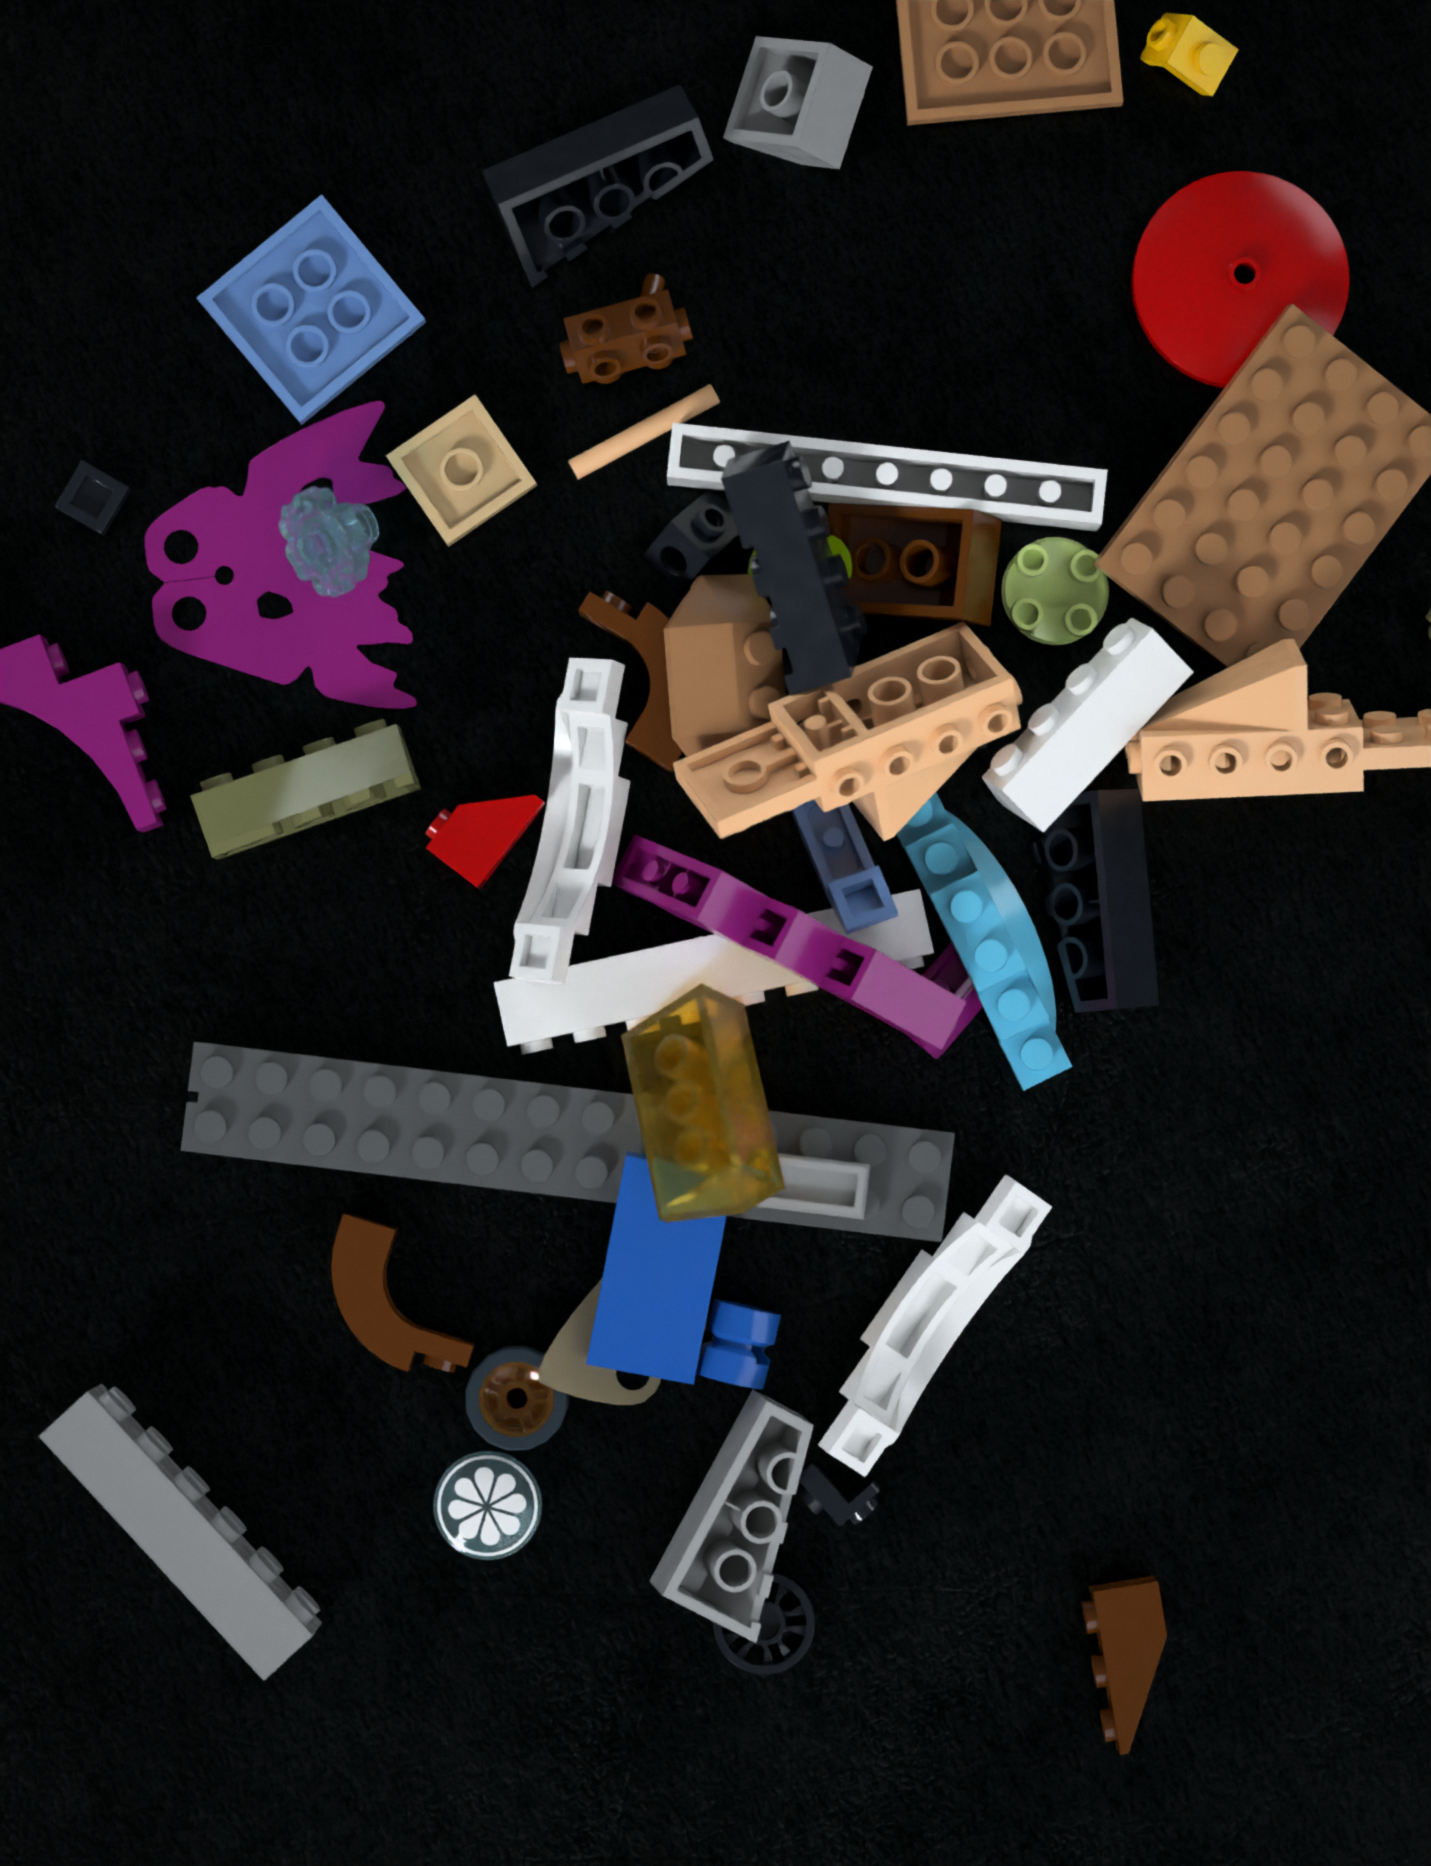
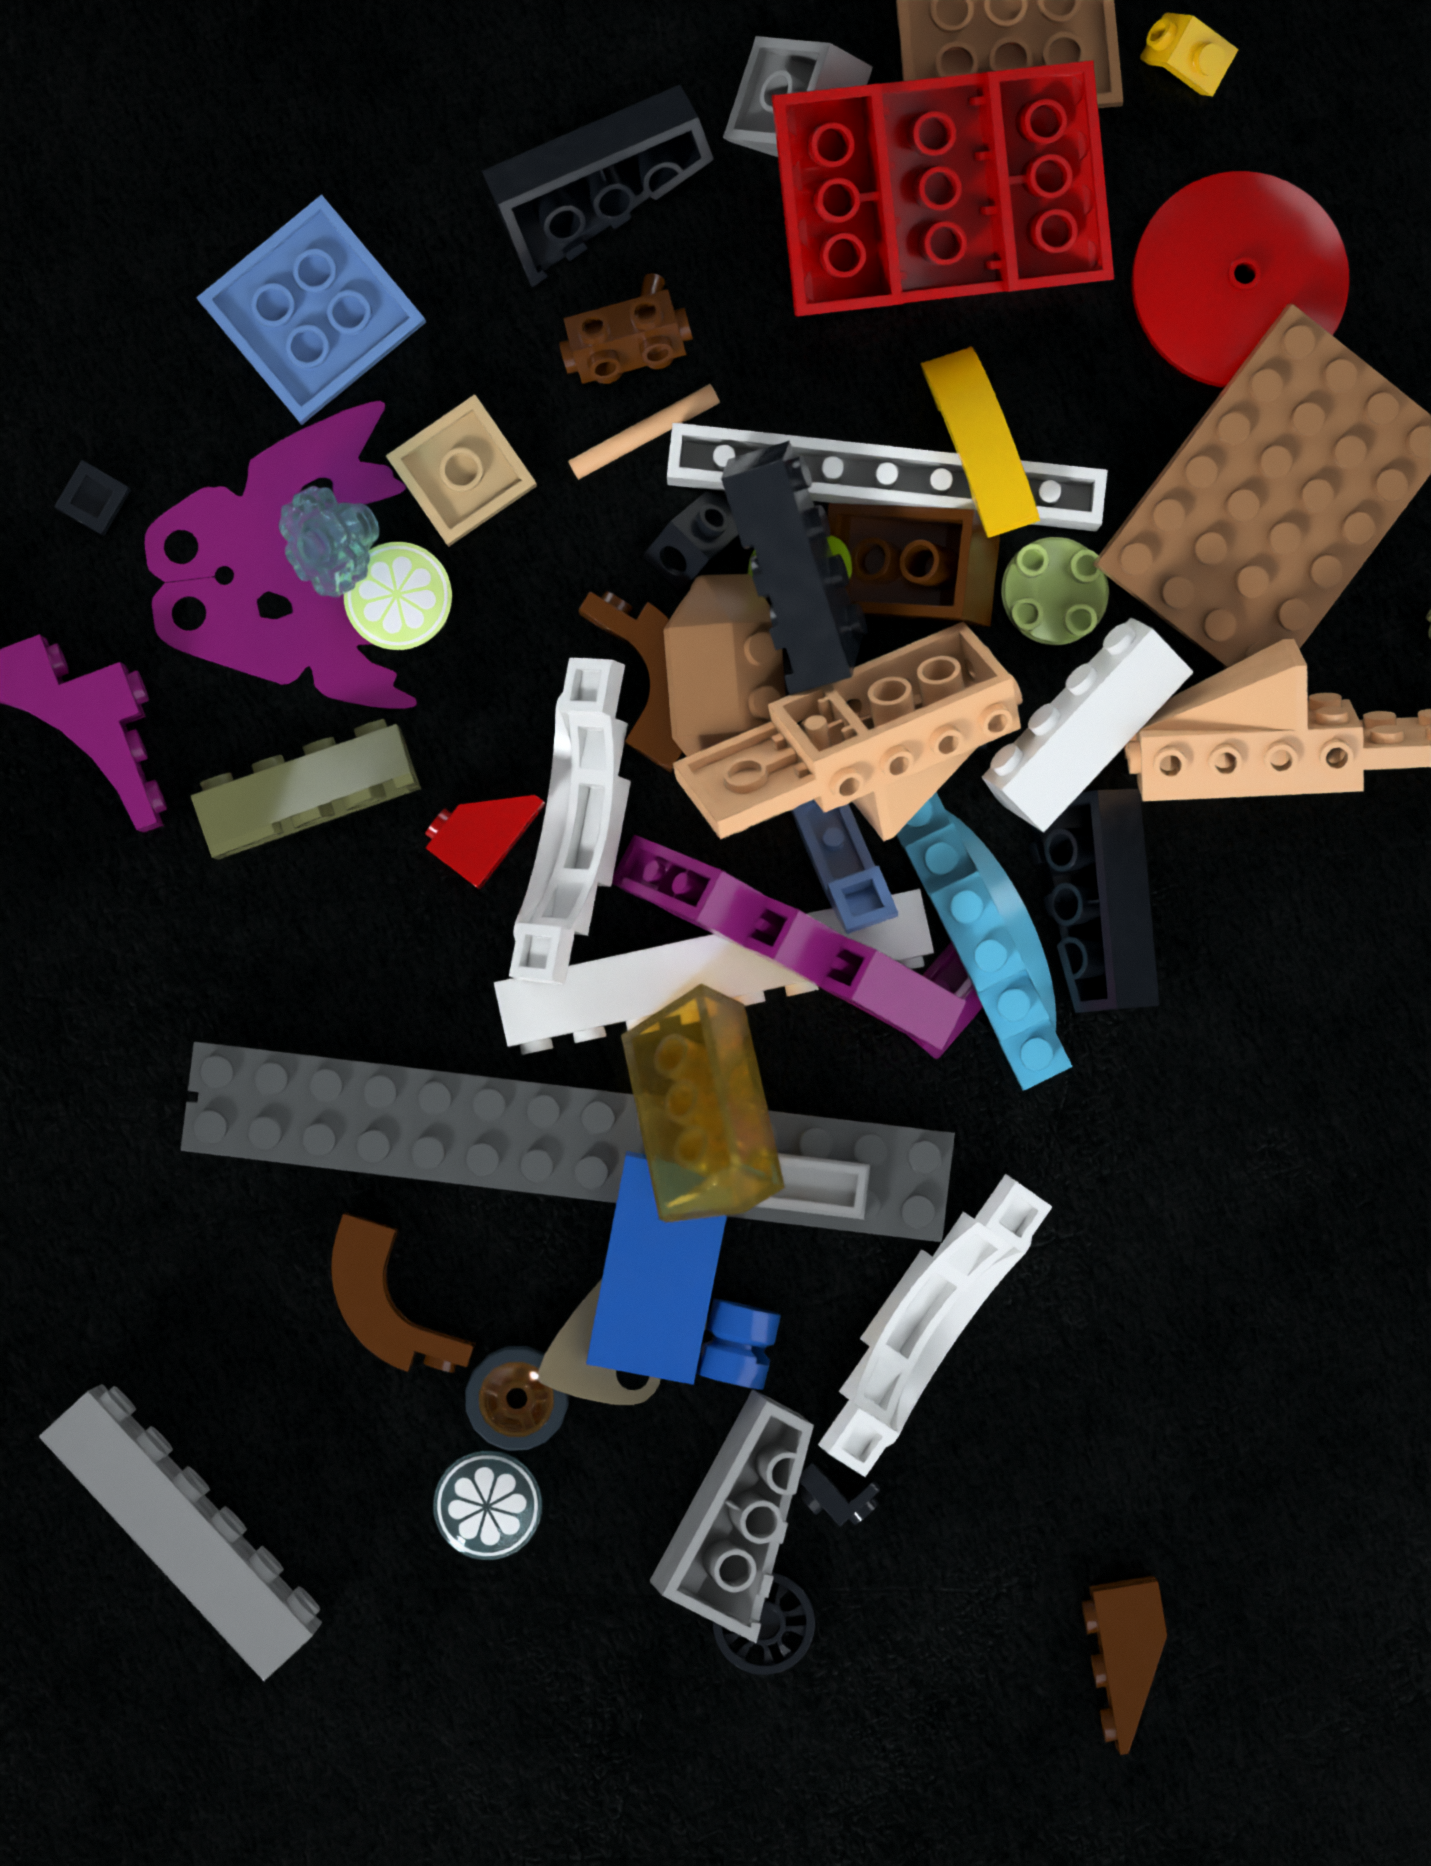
(401, 598): none -> dish
(943, 187): none -> red slope
(981, 441): none -> yellow slope

